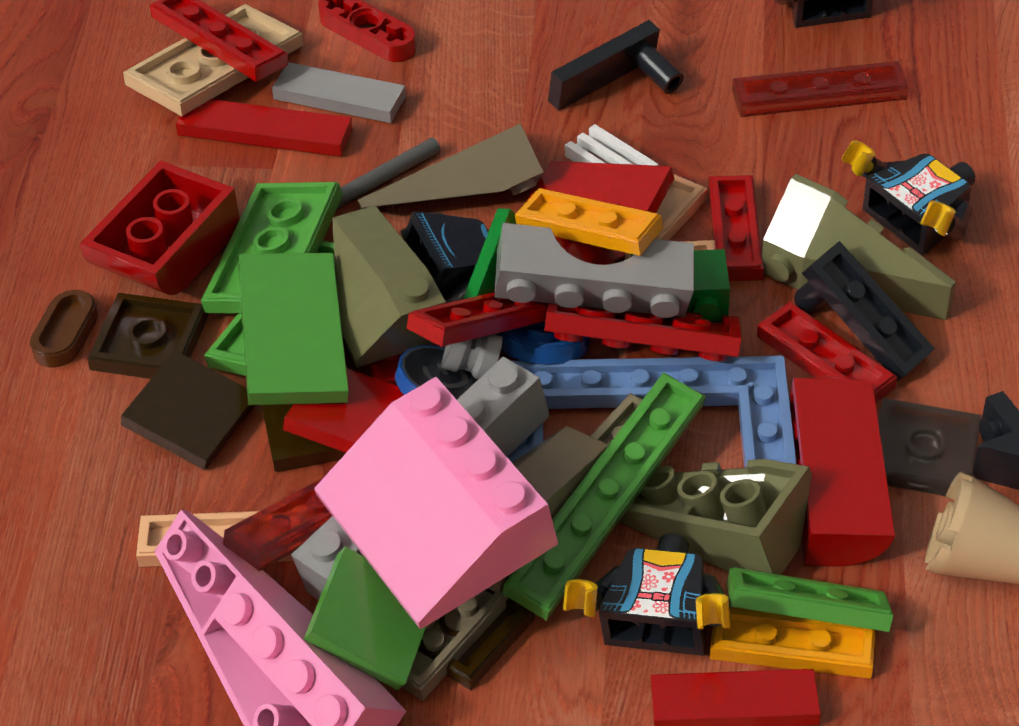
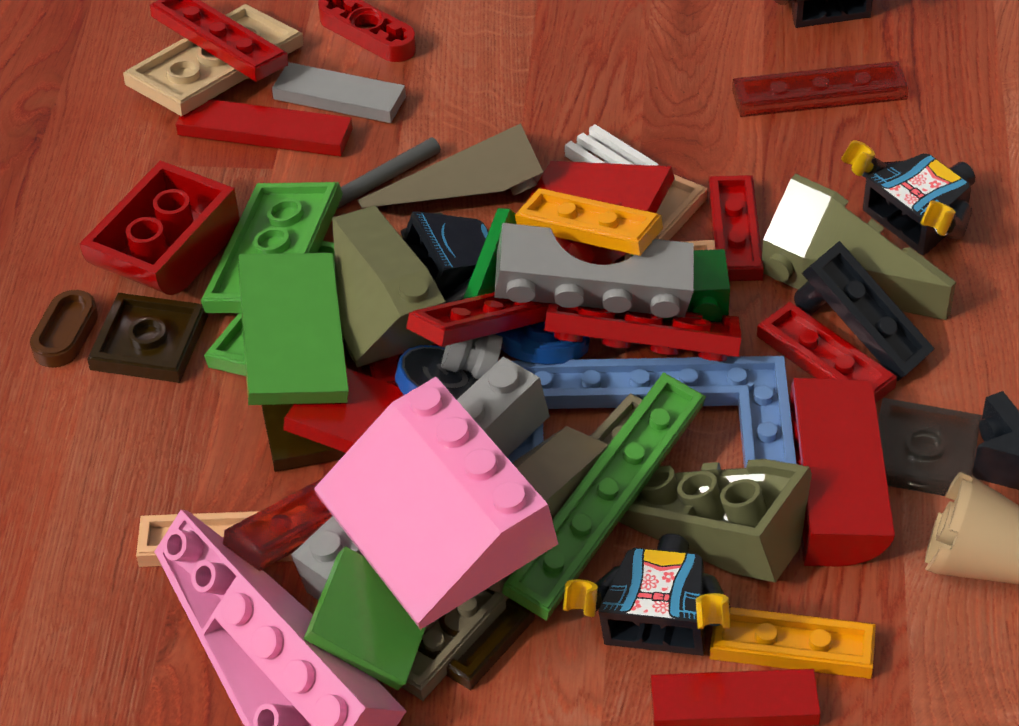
(188, 409): dark brown tile -> none
(612, 61): black piece -> none
(809, 599): bright green tile -> none

